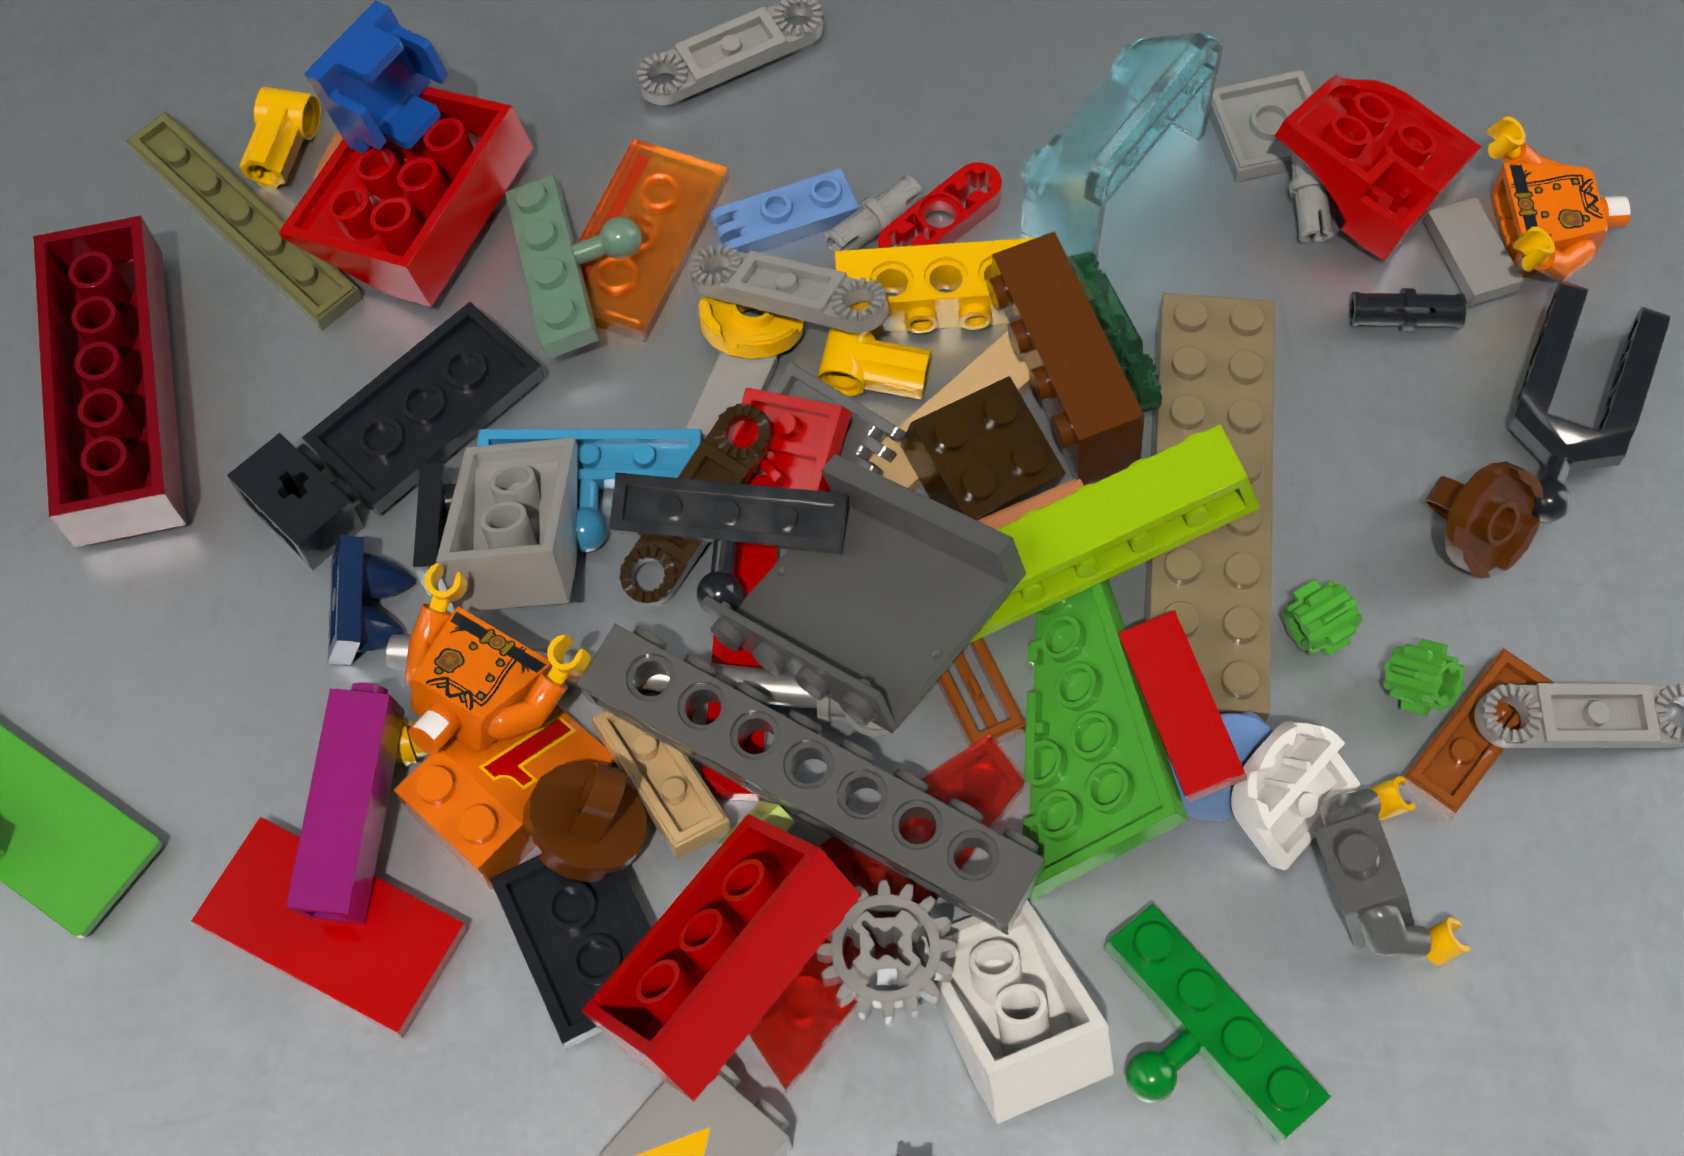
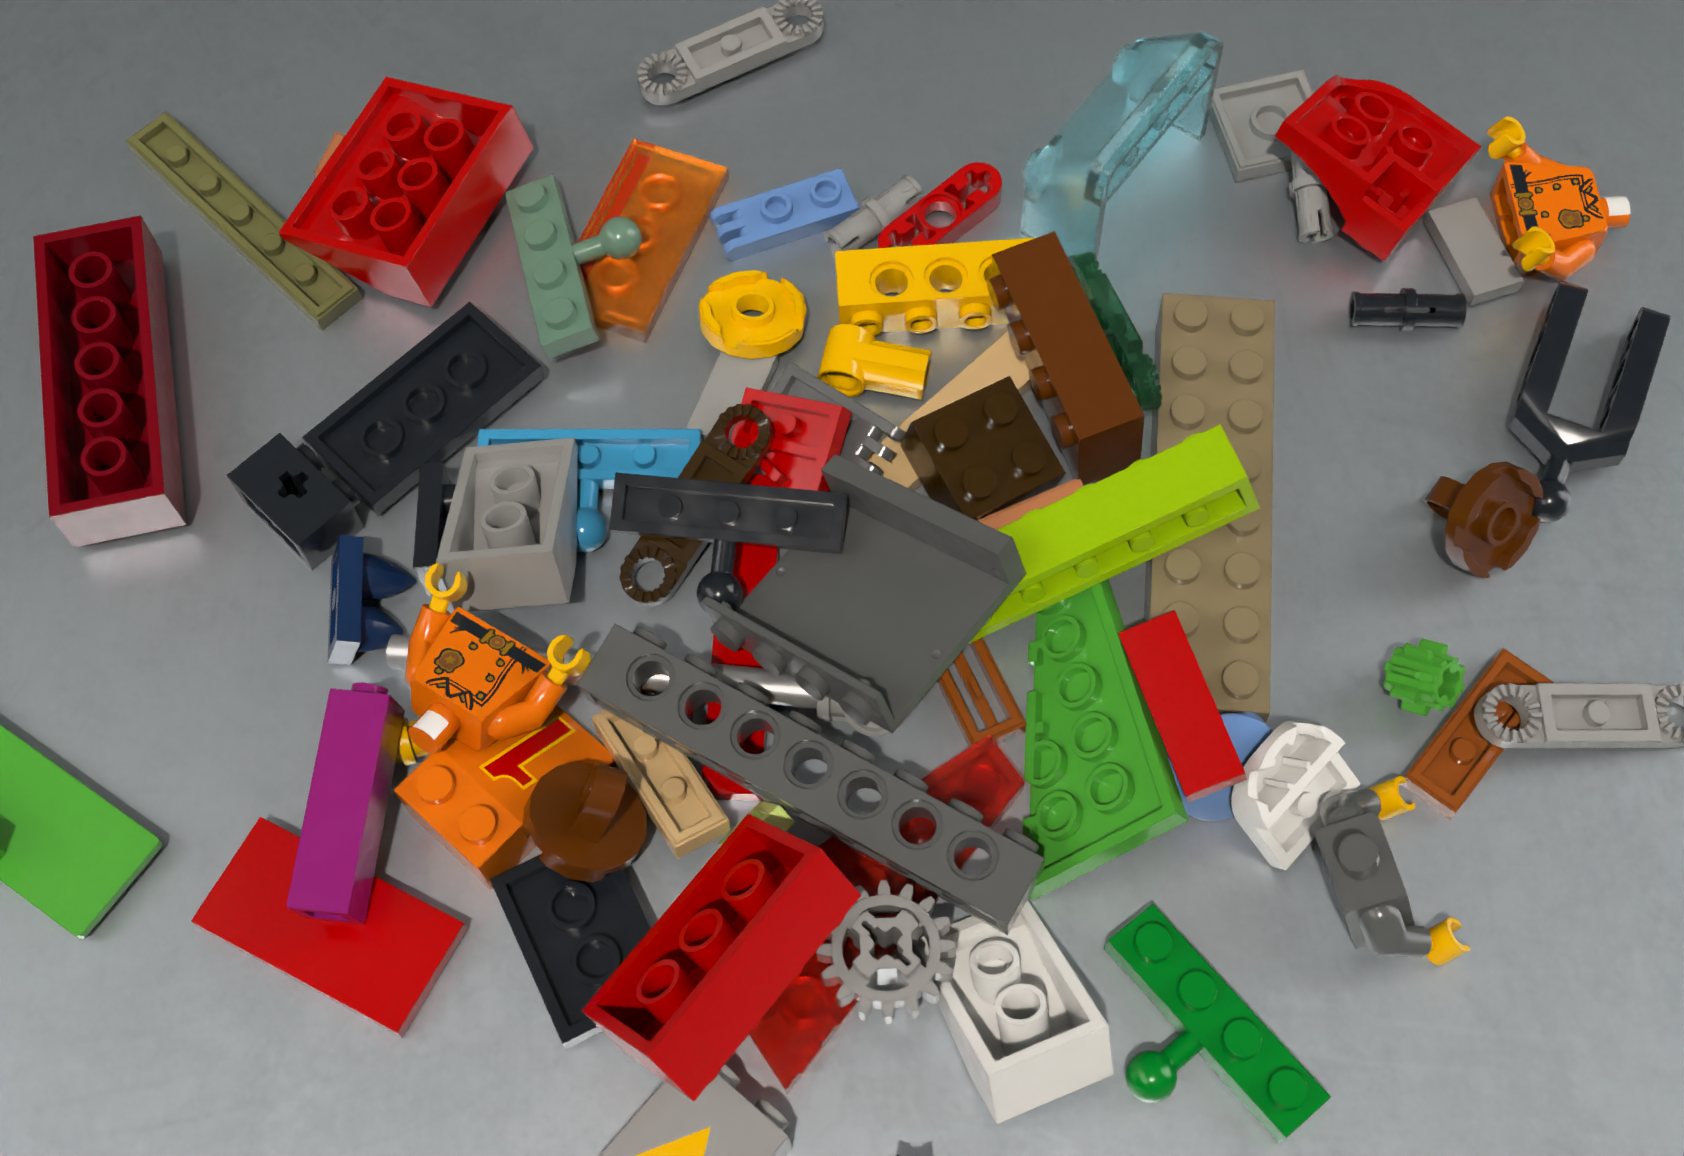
(281, 125): yellow piece -> none
(374, 81): blue panel -> none
(789, 288): light grey plate -> none
(1321, 617): bright green gear -> none

